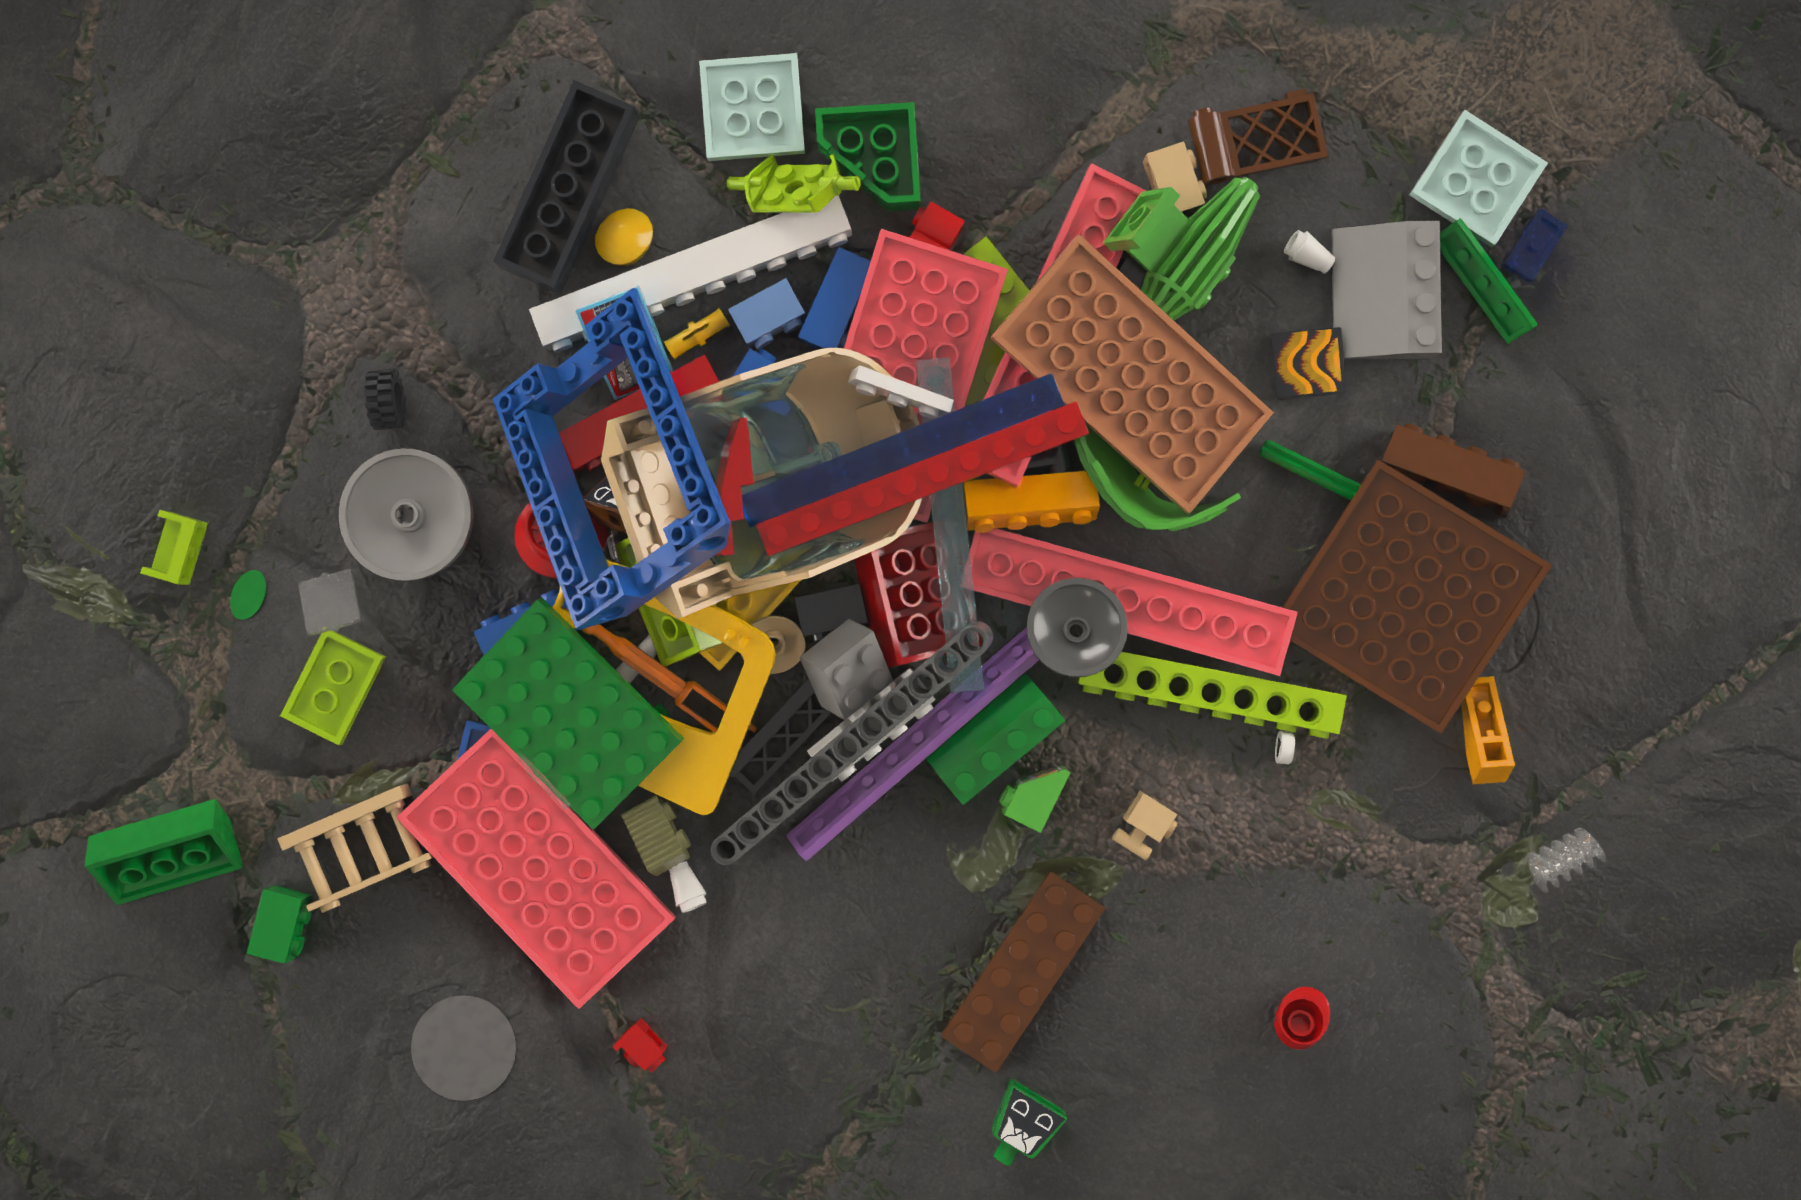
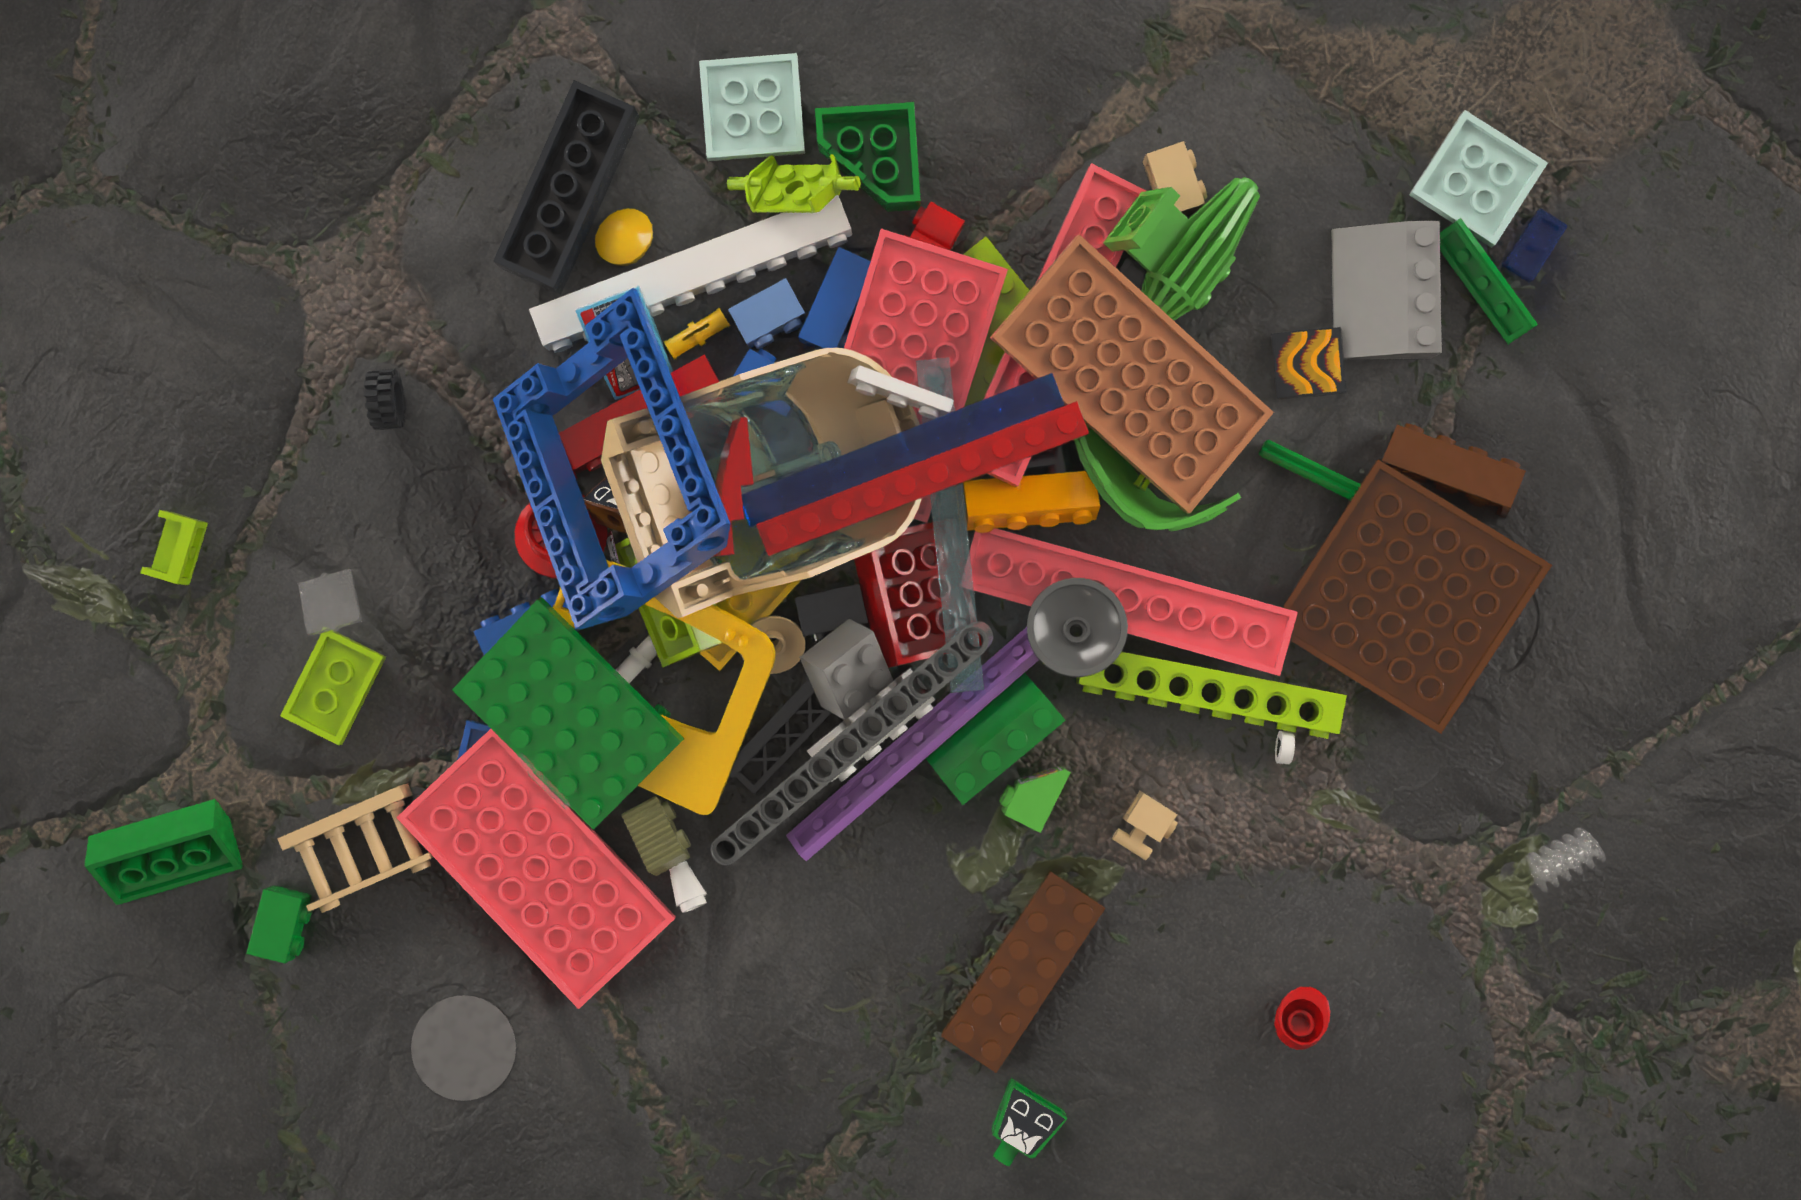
(248, 594): green sticker -> none
(406, 514): light grey dish -> none
(642, 1046): red brick -> none
(657, 674): orange piece -> none
(1215, 140): reddish brown piece -> none
(1309, 252): white cone -> none
(1486, 734): light orange slope -> none

